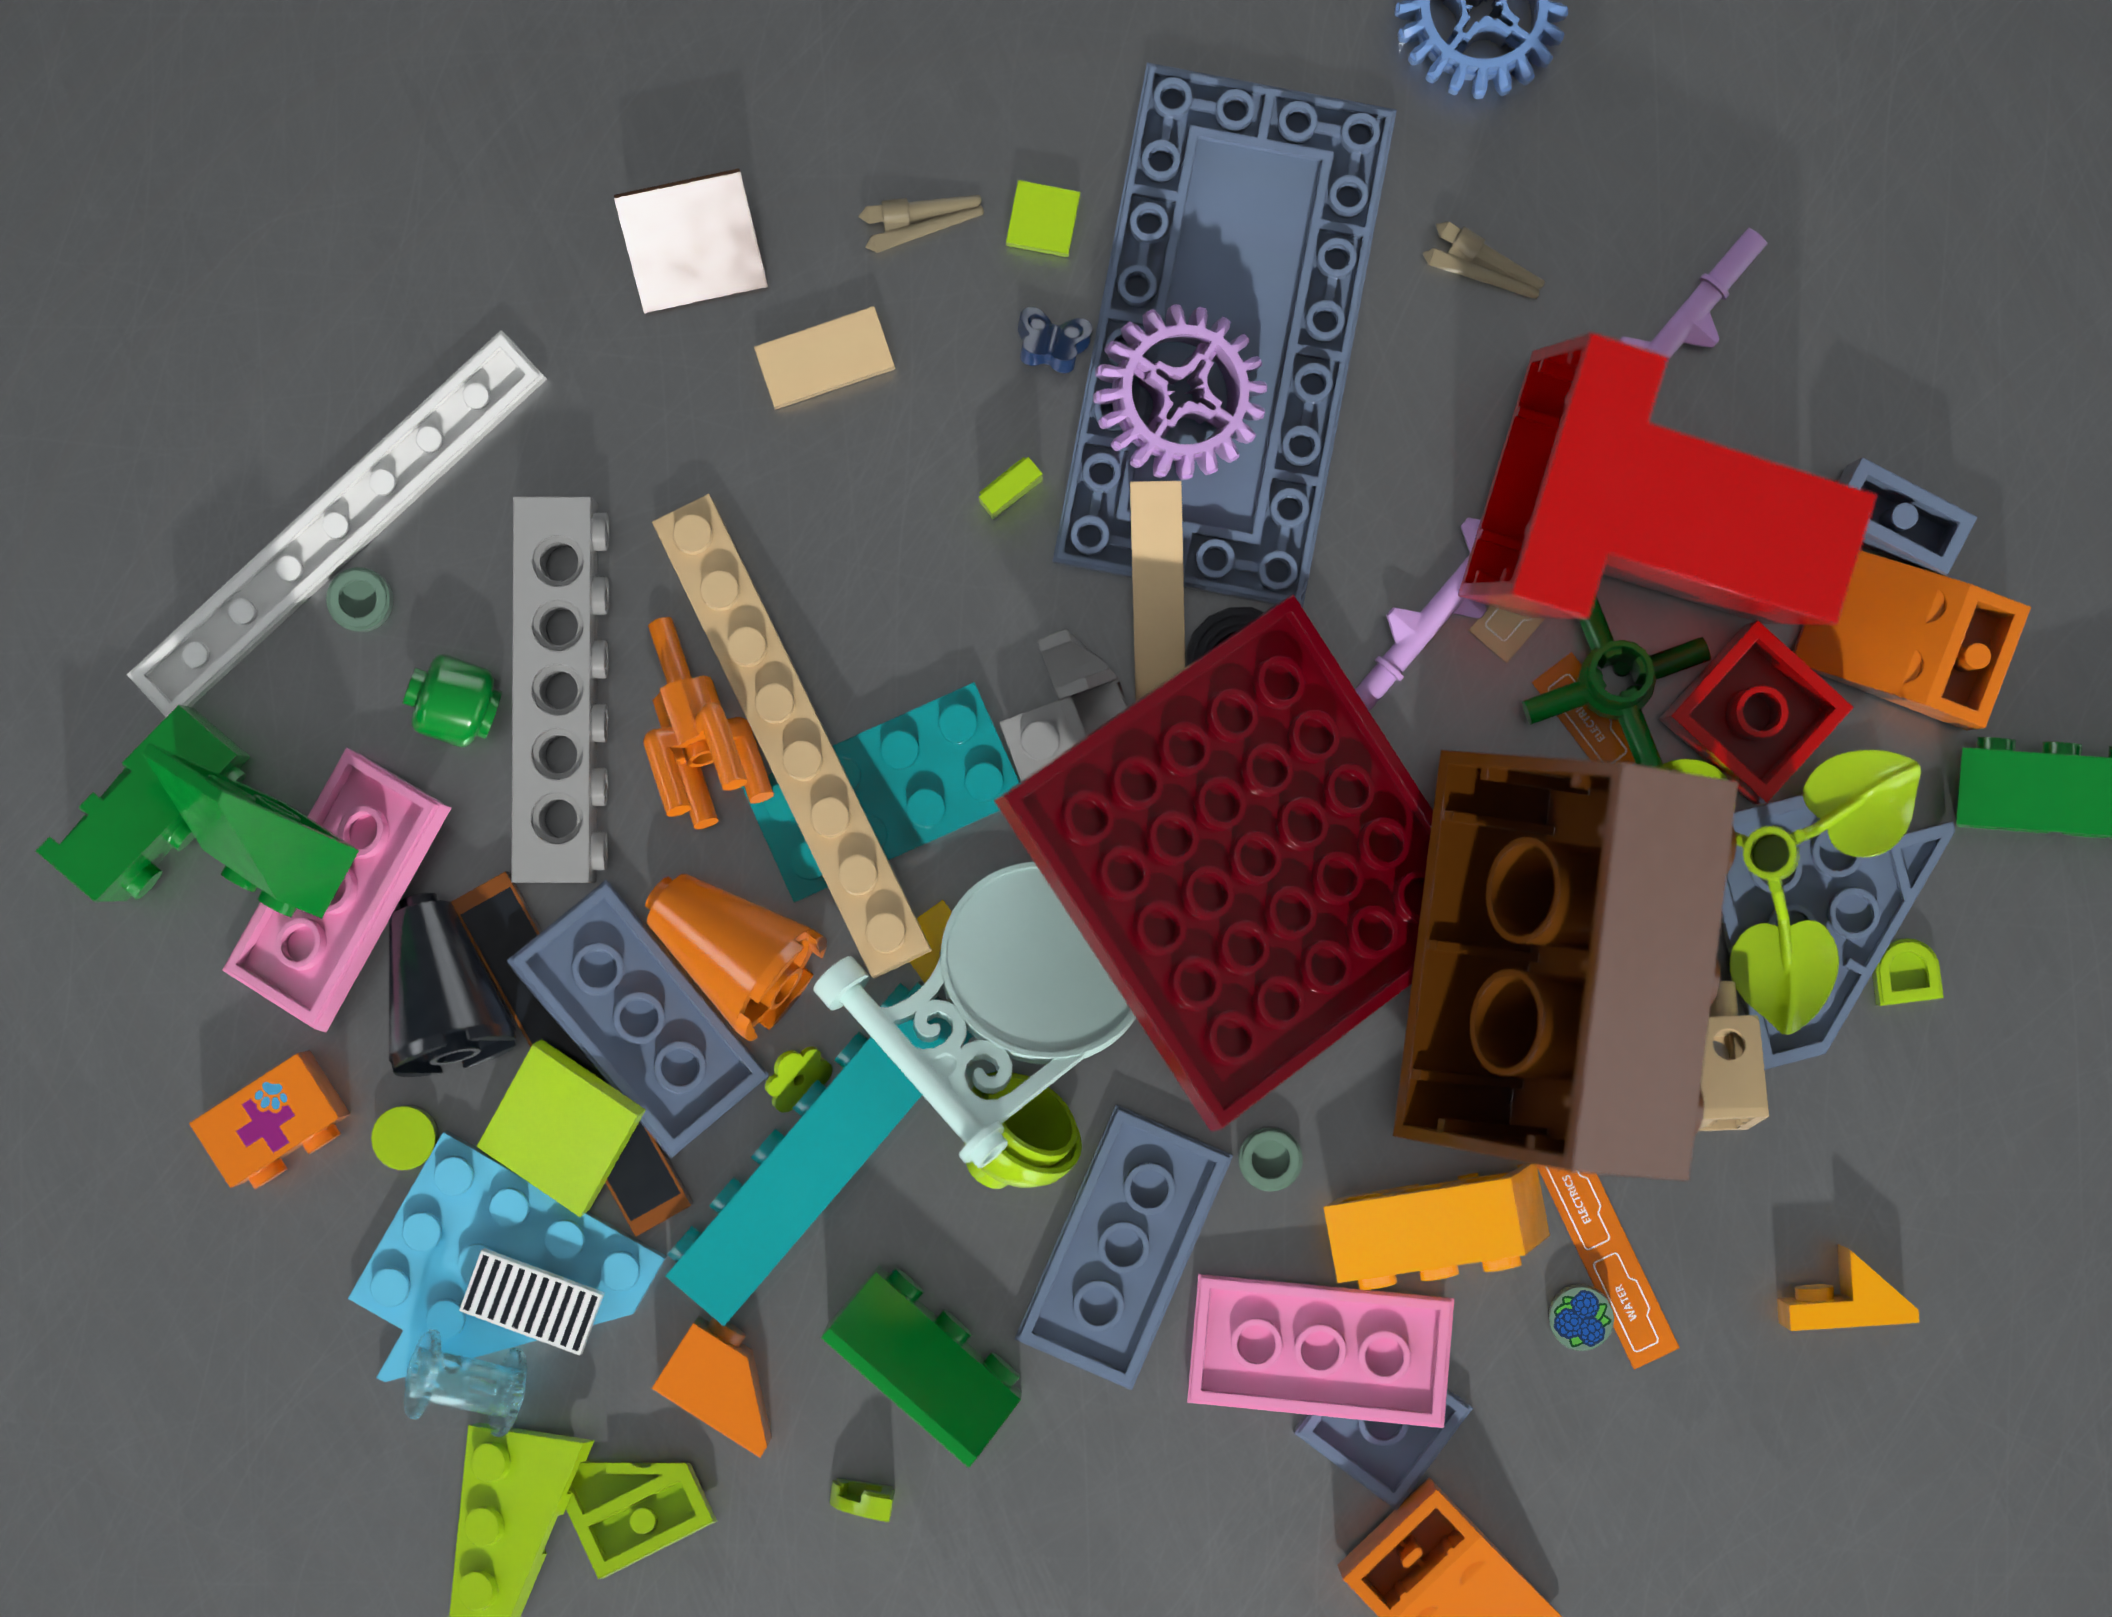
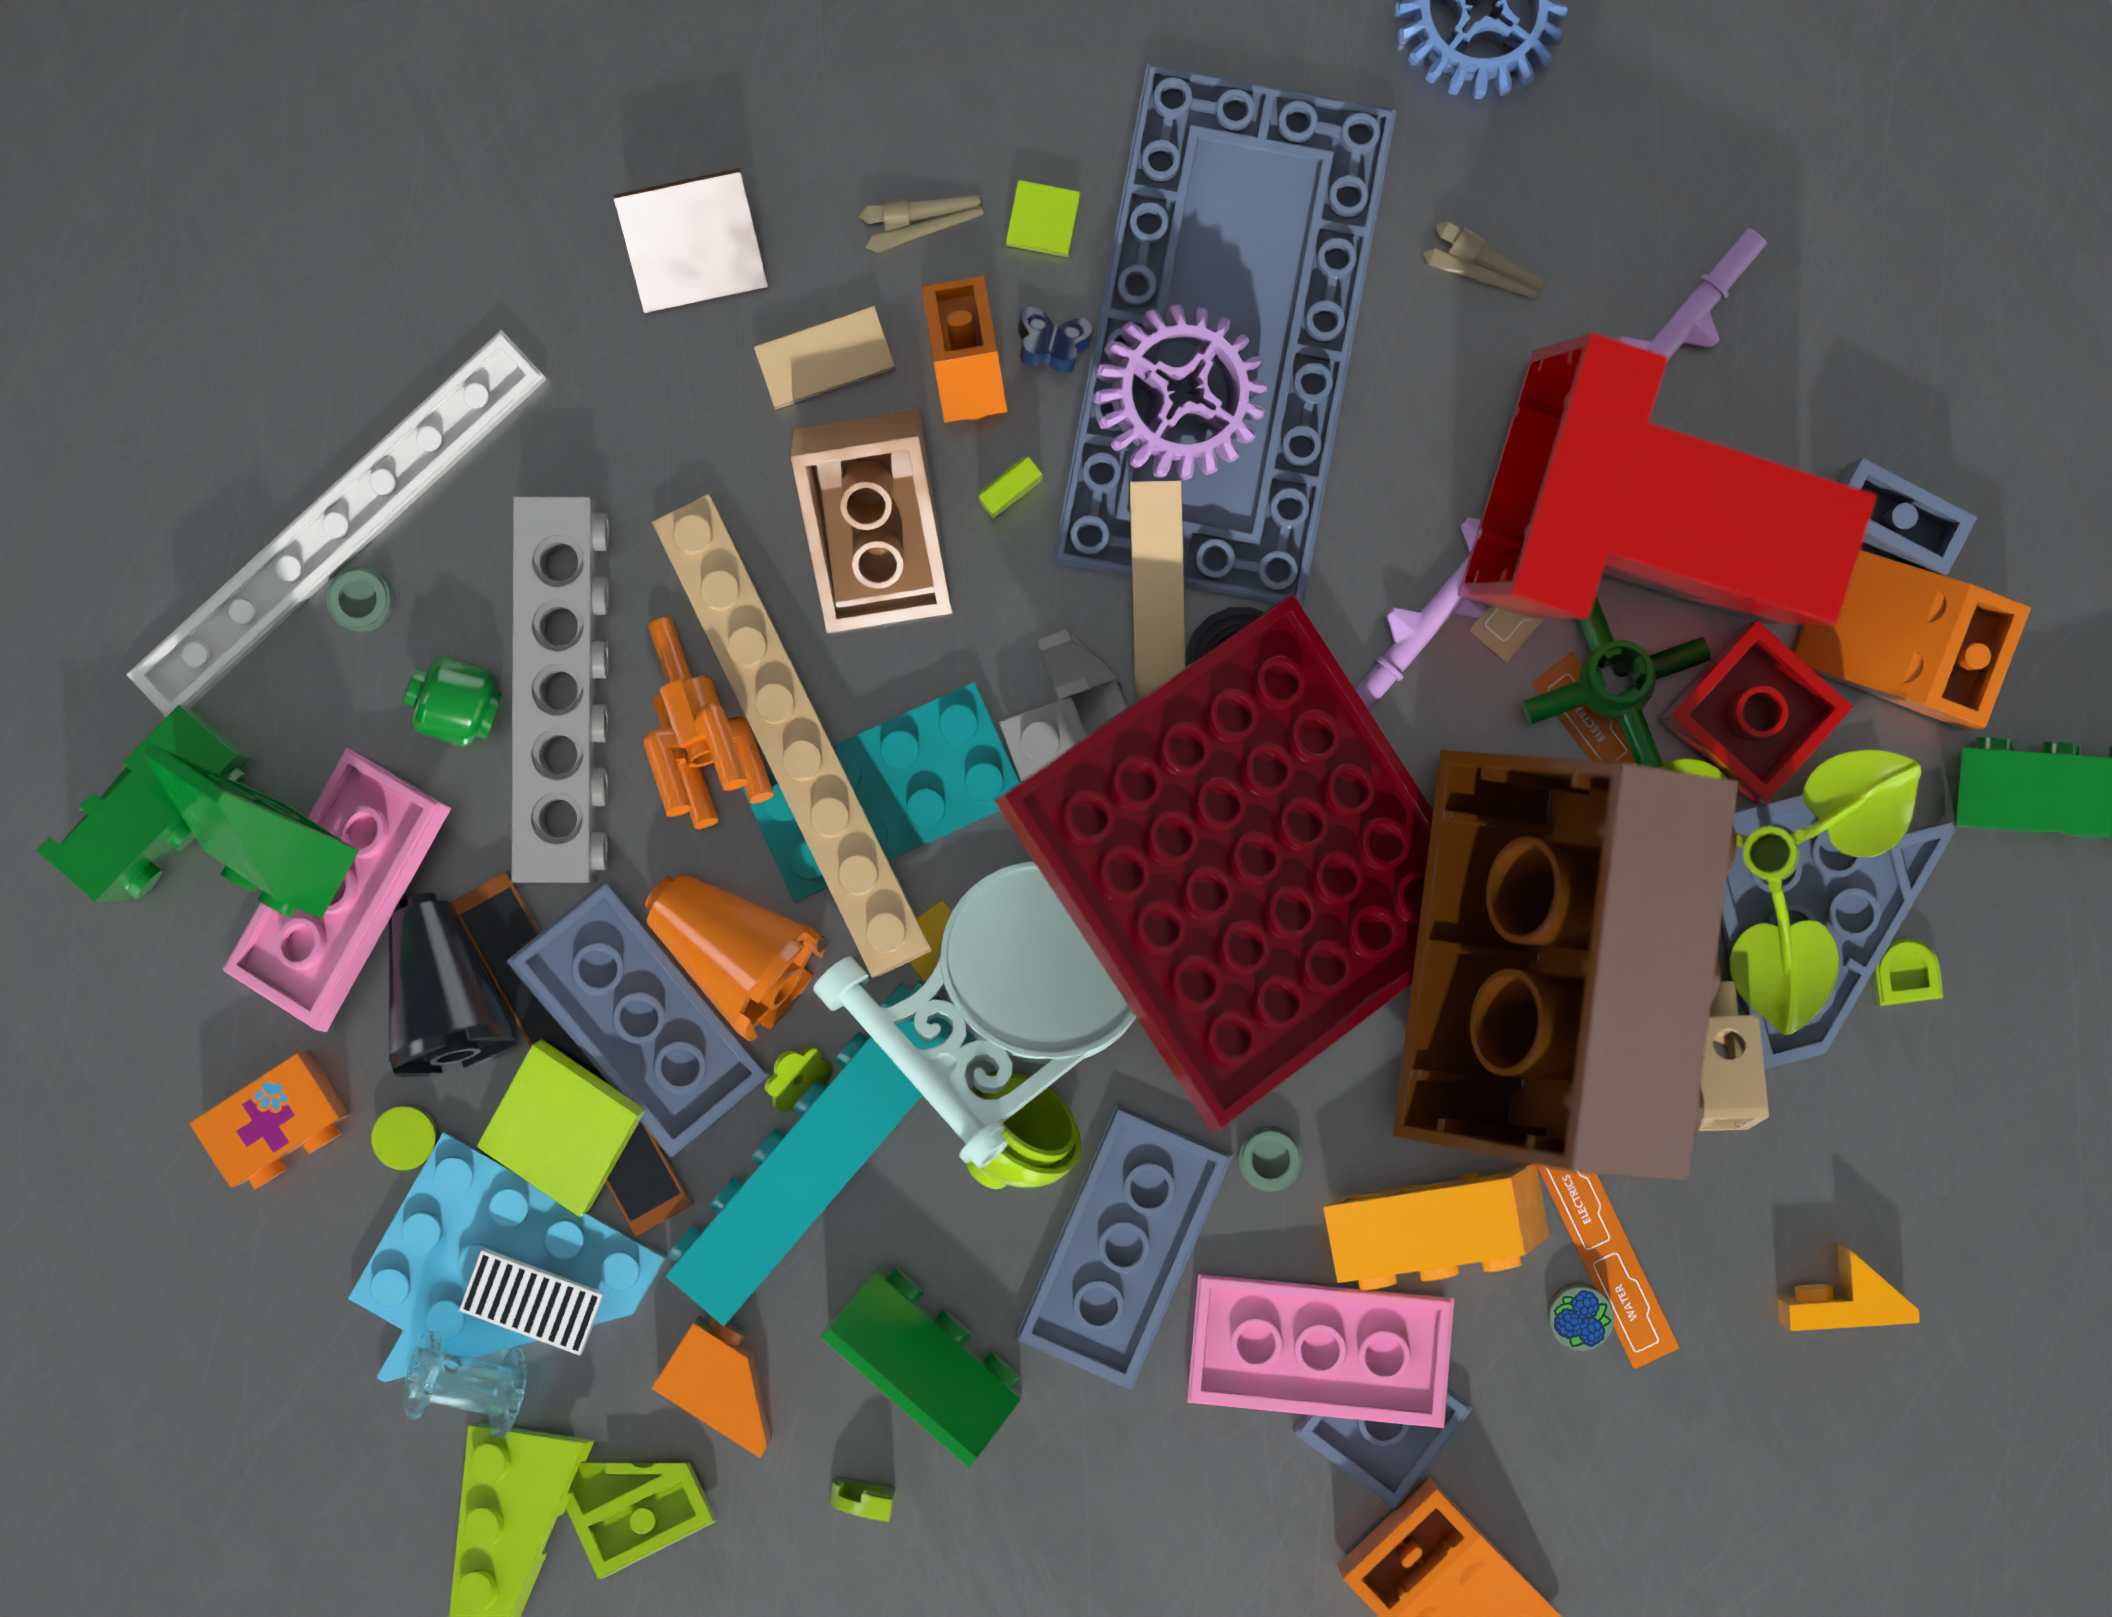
(871, 520): none -> medium nougat slope
(964, 349): none -> orange slope

